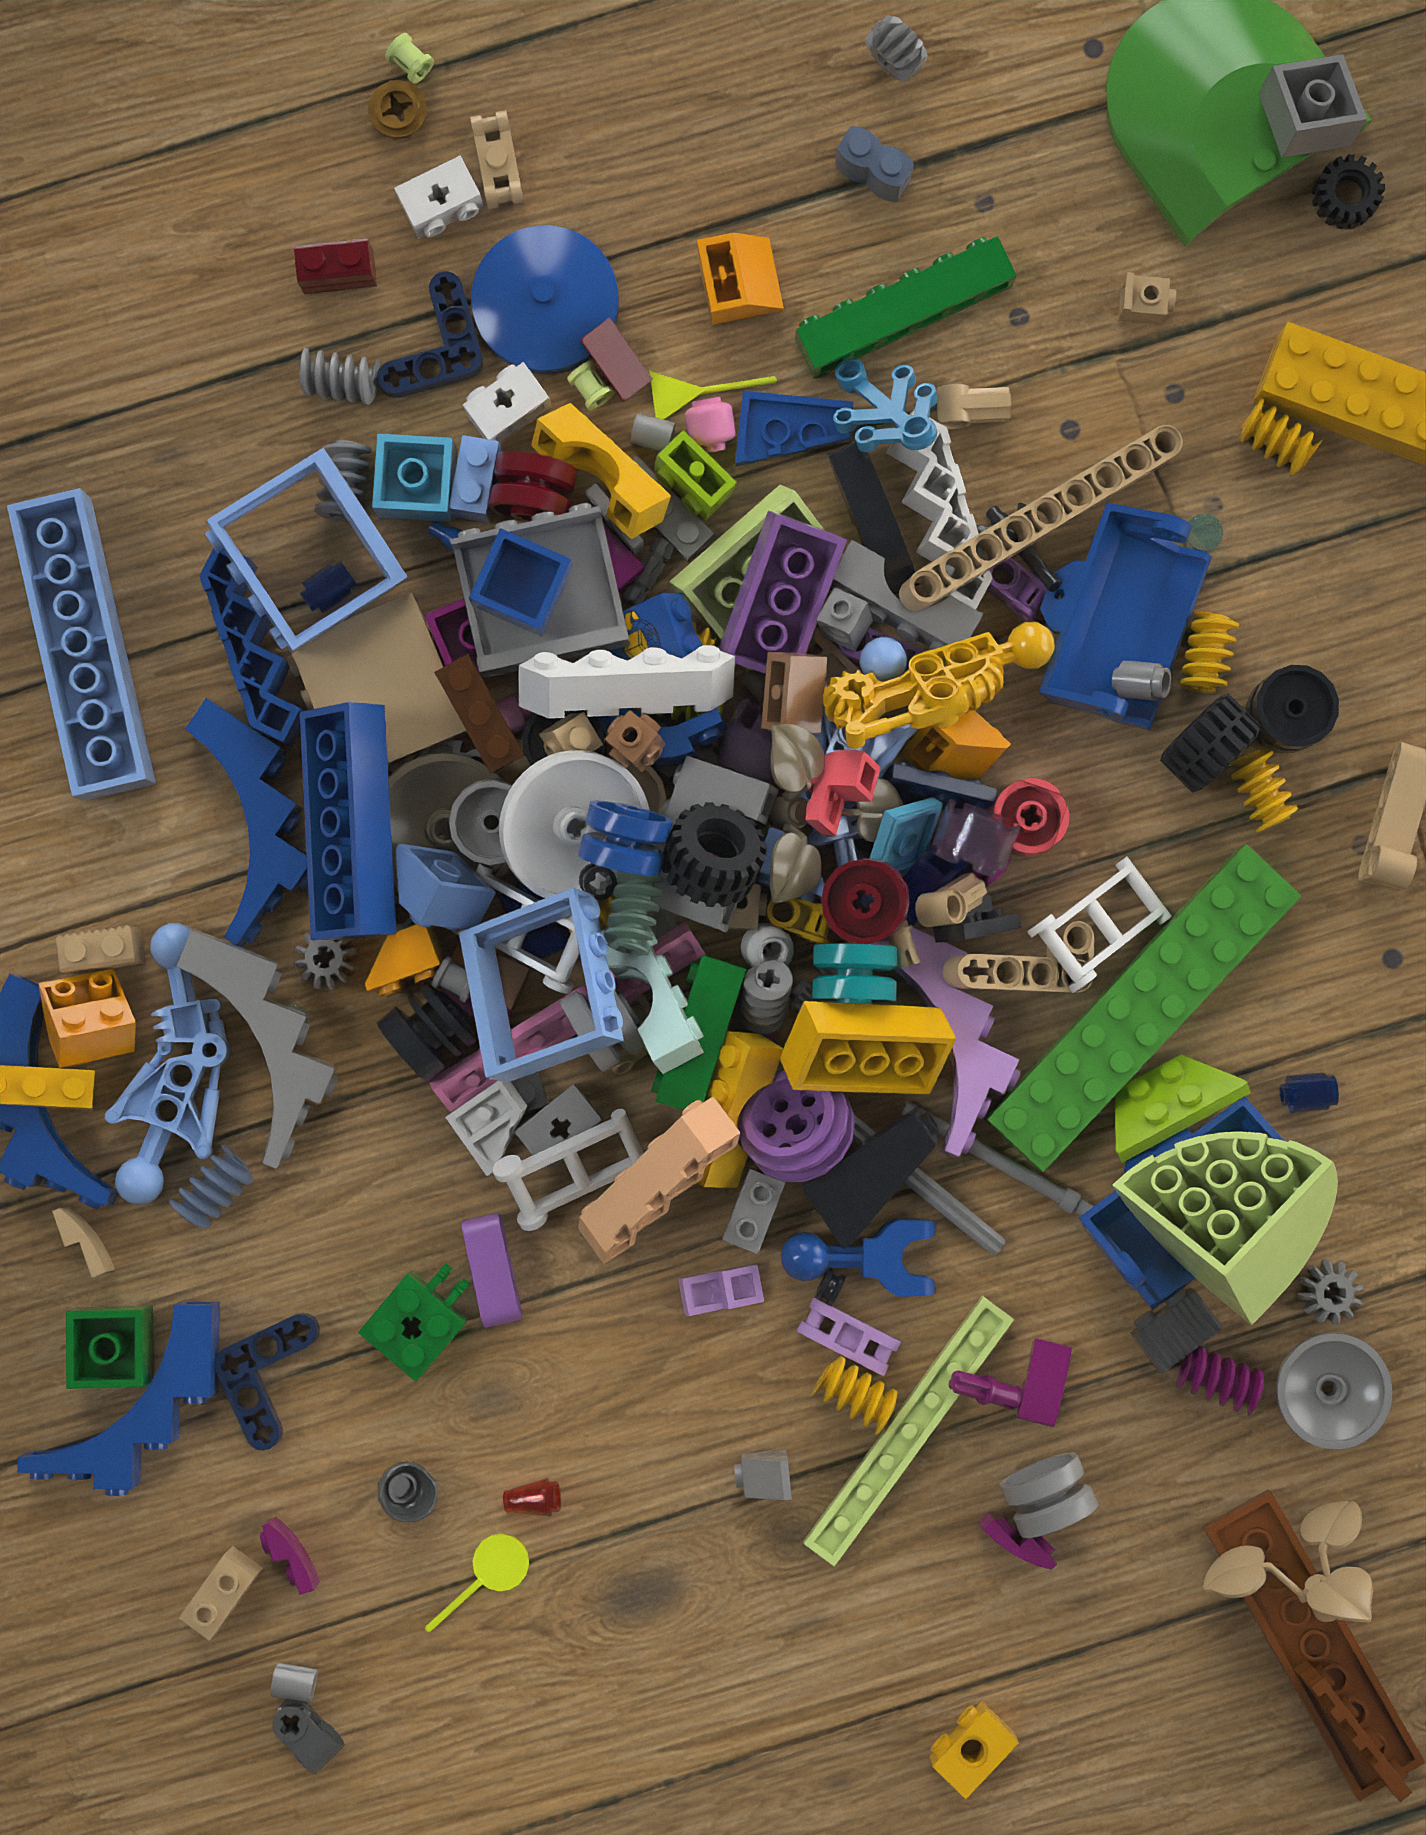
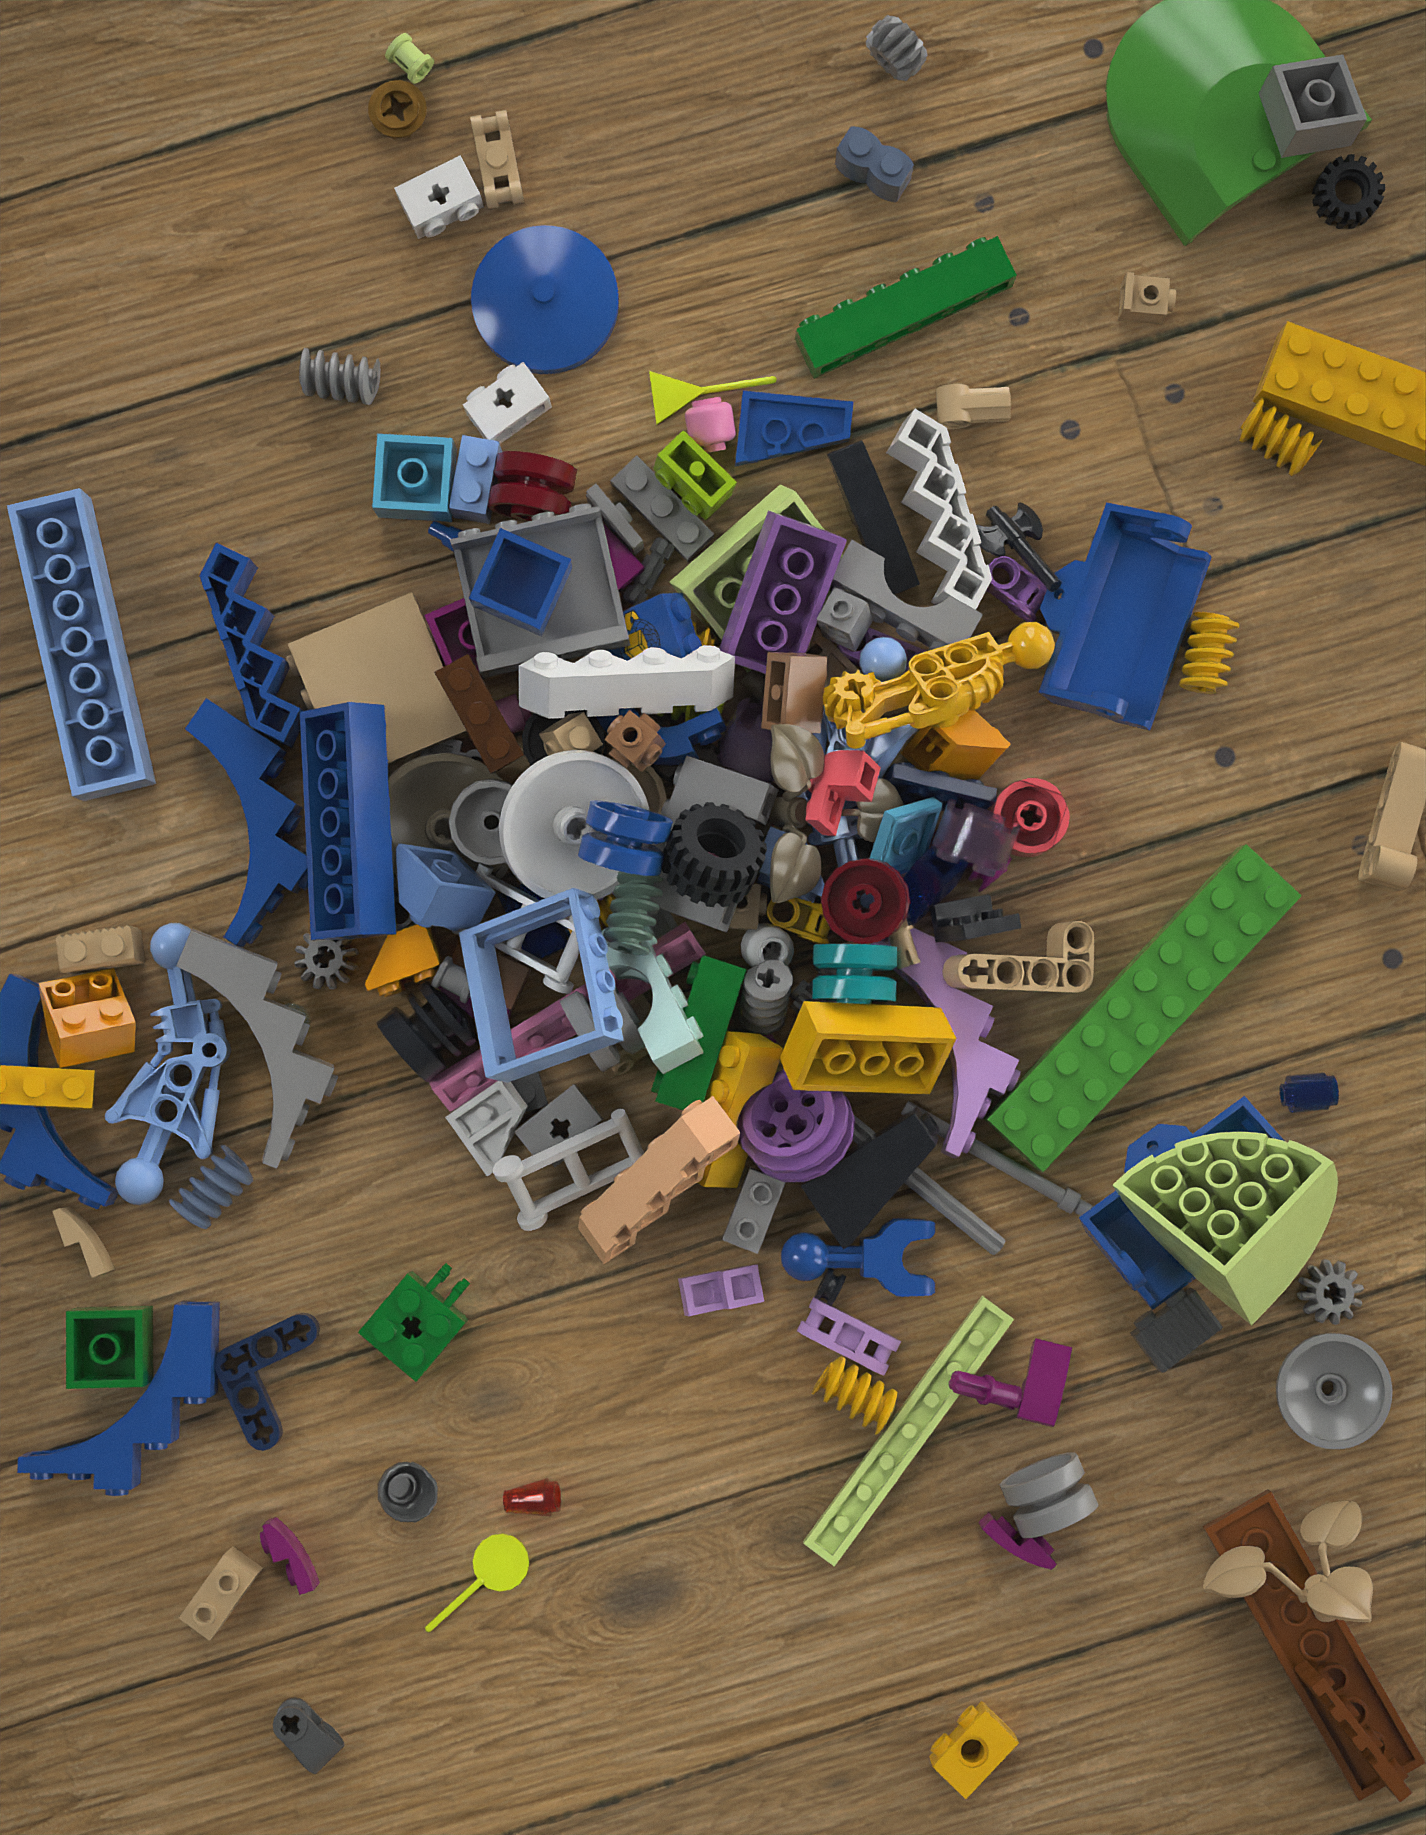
(294, 1682): light grey piece -> none
(327, 587): clear blue brick -> none
(335, 266): dark red brick -> none
(346, 458): light grey piece -> none
(355, 514): light blue window -> none
(453, 346): dark blue beam -> none
(491, 1270): medium lavender beam -> none
(591, 385): yellowish green bush -> none
(606, 887): black bush -> none
(616, 359): slope -> none
(635, 499): yellow arch -> none
(652, 432): light grey piece -> none
(738, 277): light orange slope -> none
(764, 1475): light grey slope -> none
(913, 431): dark azure plant -> none
(950, 902): tan piece -> none
(1028, 526): tan beam -> none
(1084, 974): white piece -> none
(1141, 680): light grey brick -> none
(1170, 1101): lime wing -> none
(1205, 532): clear light blue tile -> none
(1210, 743): black tyre -> none
(1221, 1377): magenta piece -> none
(1263, 789): yellow piece -> none
(1308, 693): black wheel -> none

